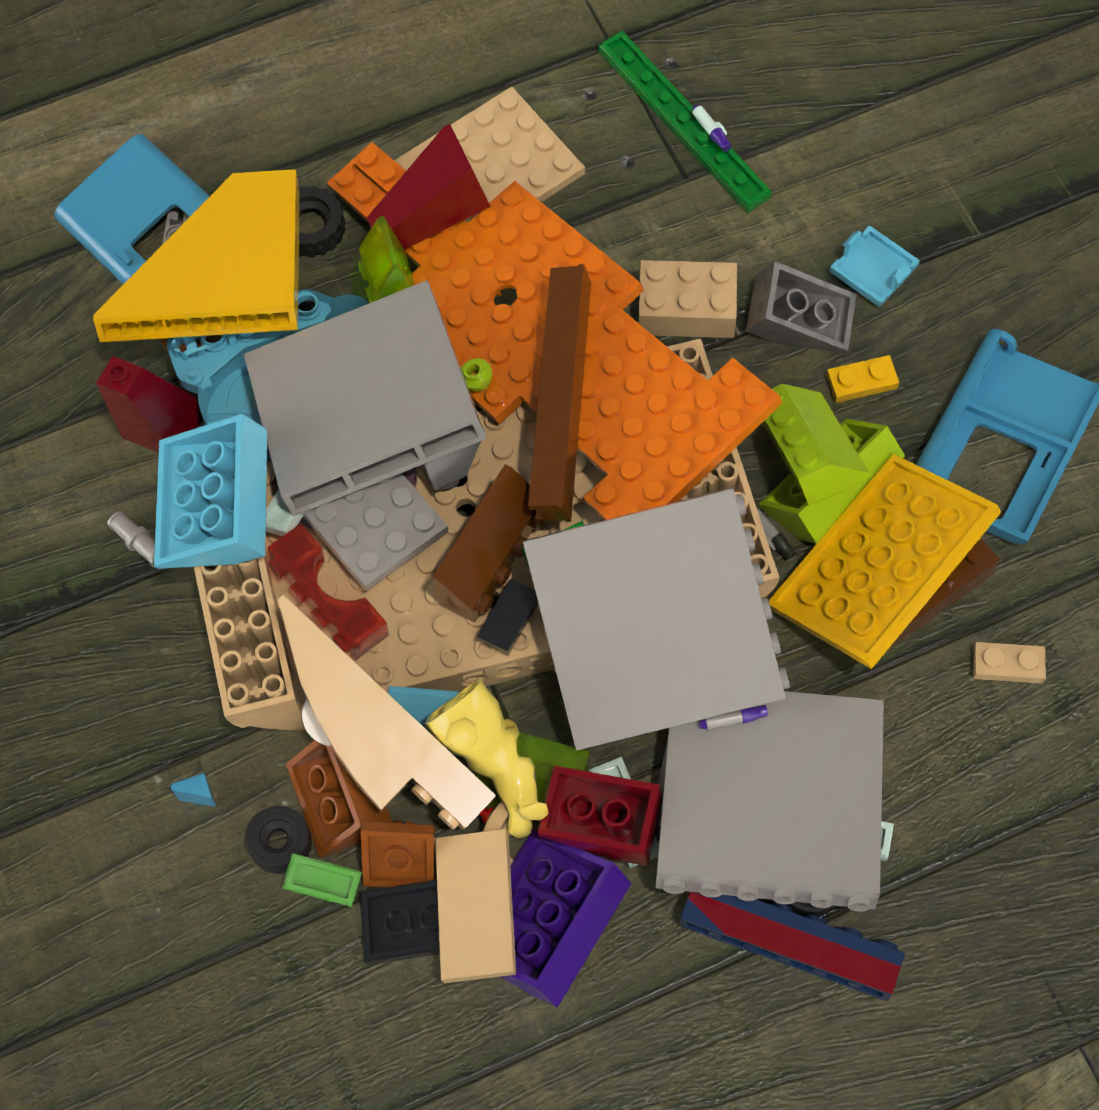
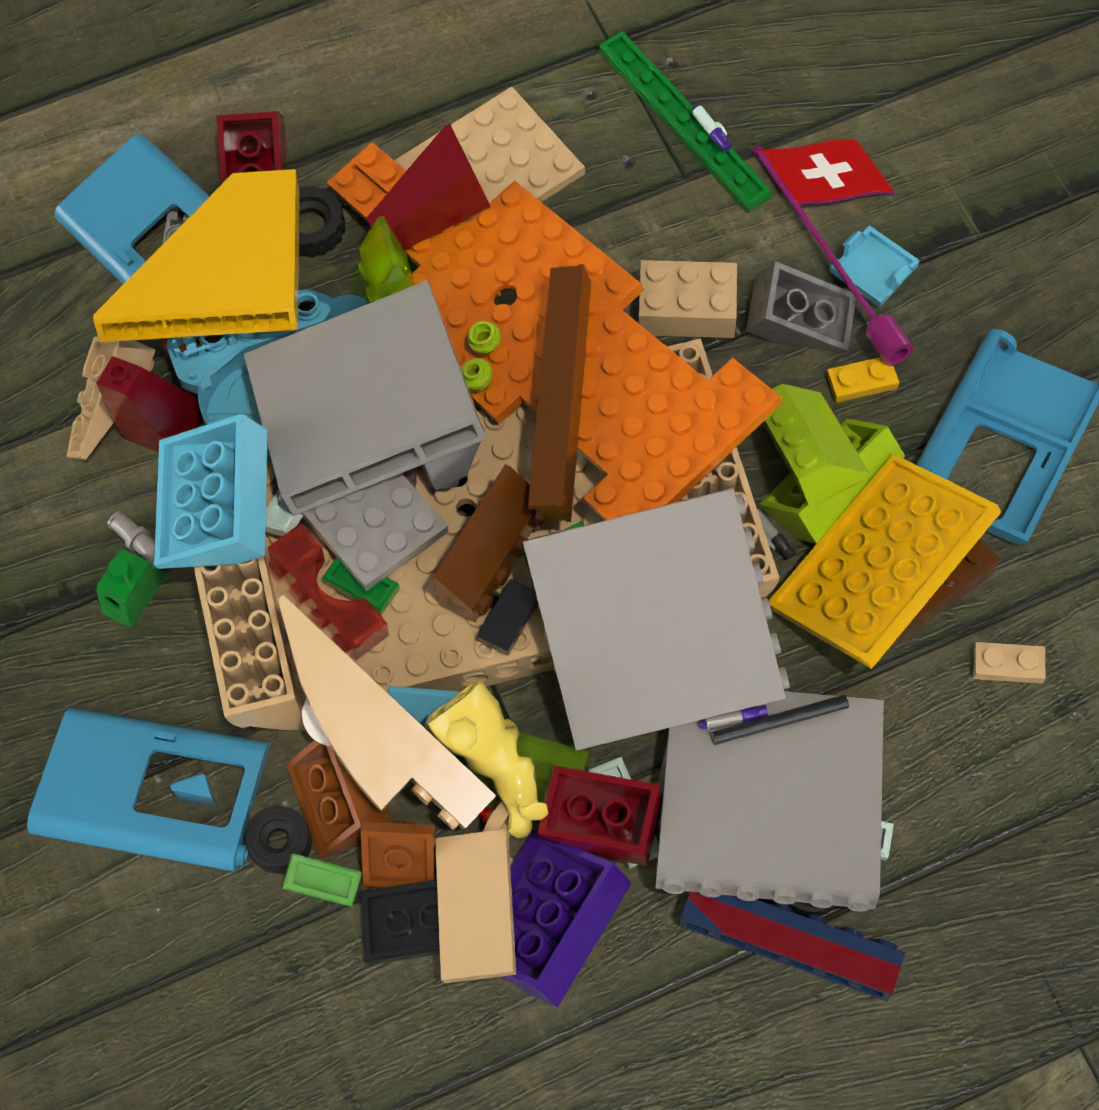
(95, 416): none -> tan wedge
(98, 774): none -> dark azure piece
(130, 584): none -> green torso
(251, 143): none -> dark red slope
(342, 581): none -> green tile
(480, 331): none -> lime plate
(779, 719): none -> black bar
(831, 174): none -> flag

